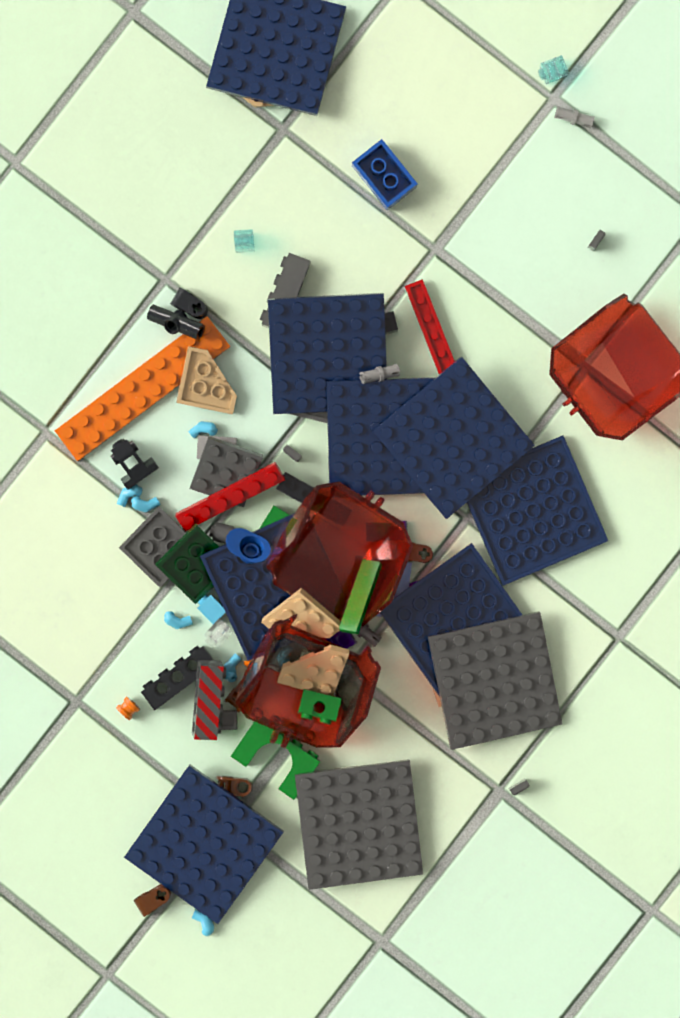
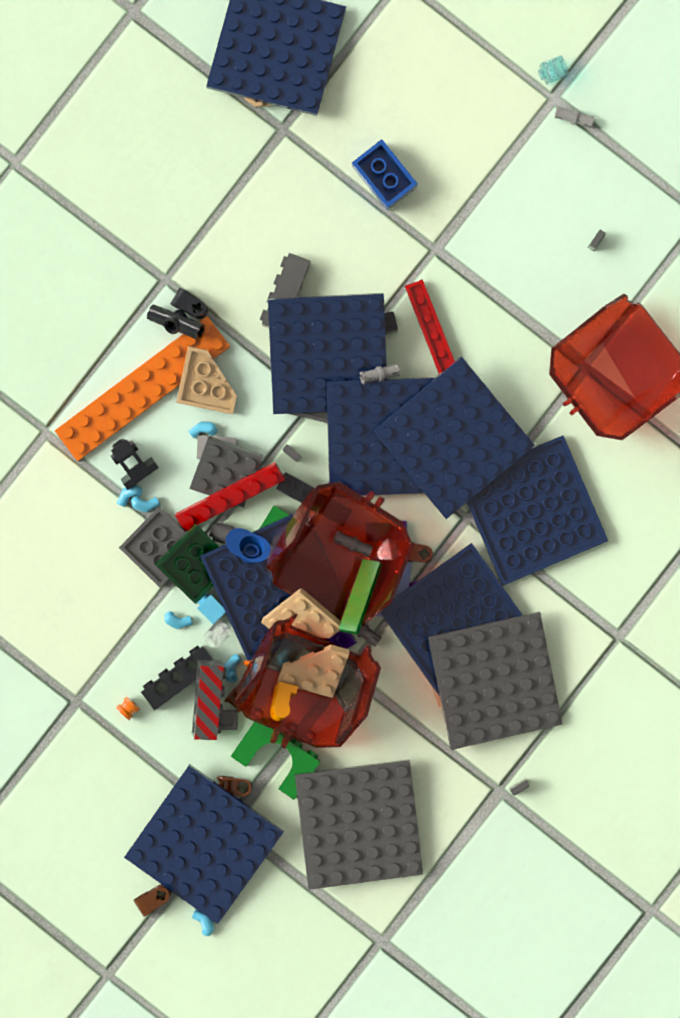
(244, 241): clear light blue brick -> none
(280, 703): none -> light orange leg
(330, 703): green brick -> none
(352, 544): none -> dark grey pin

